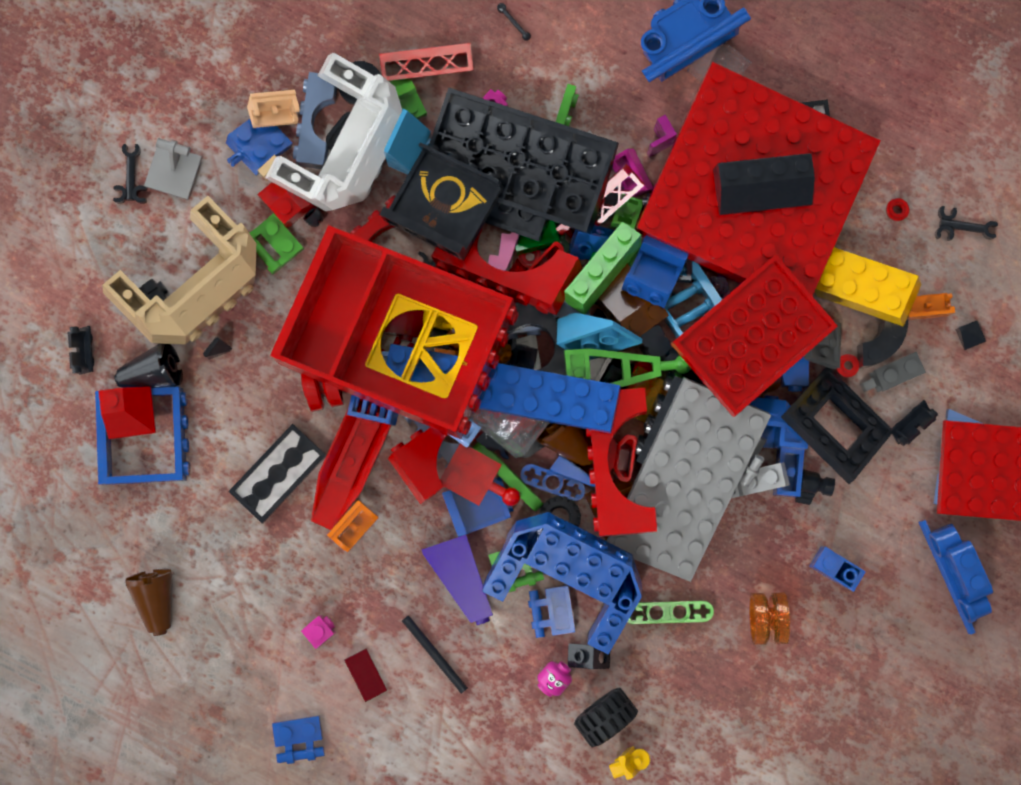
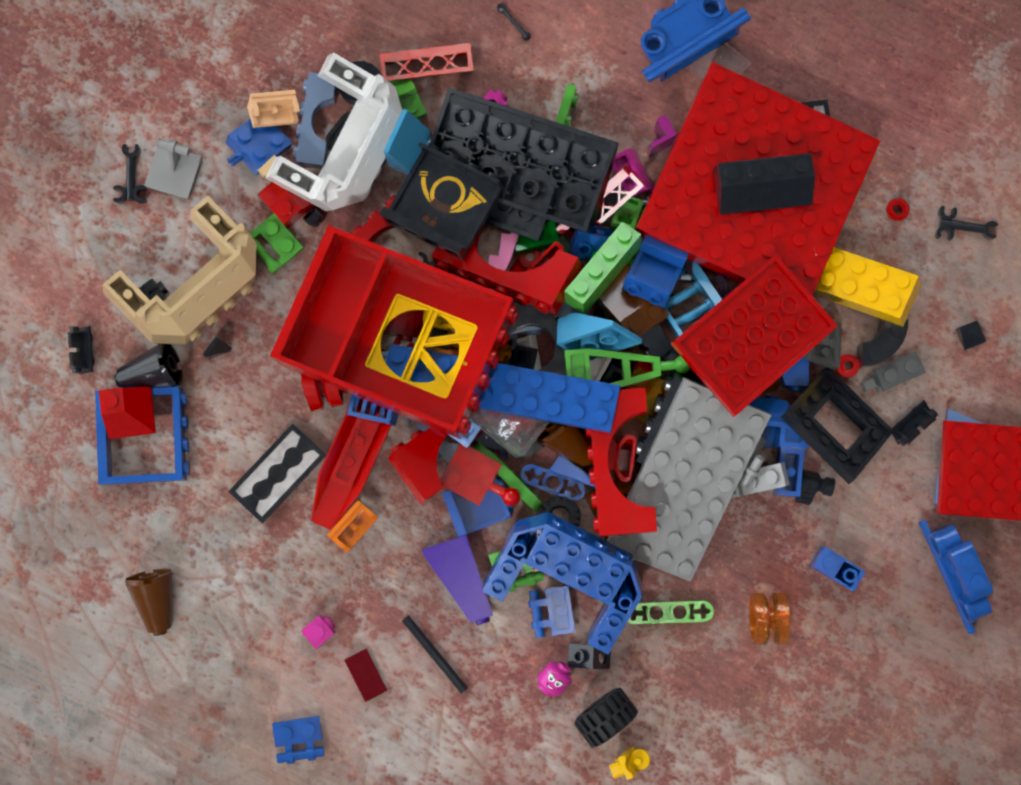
(931, 306): orange hinge -> none

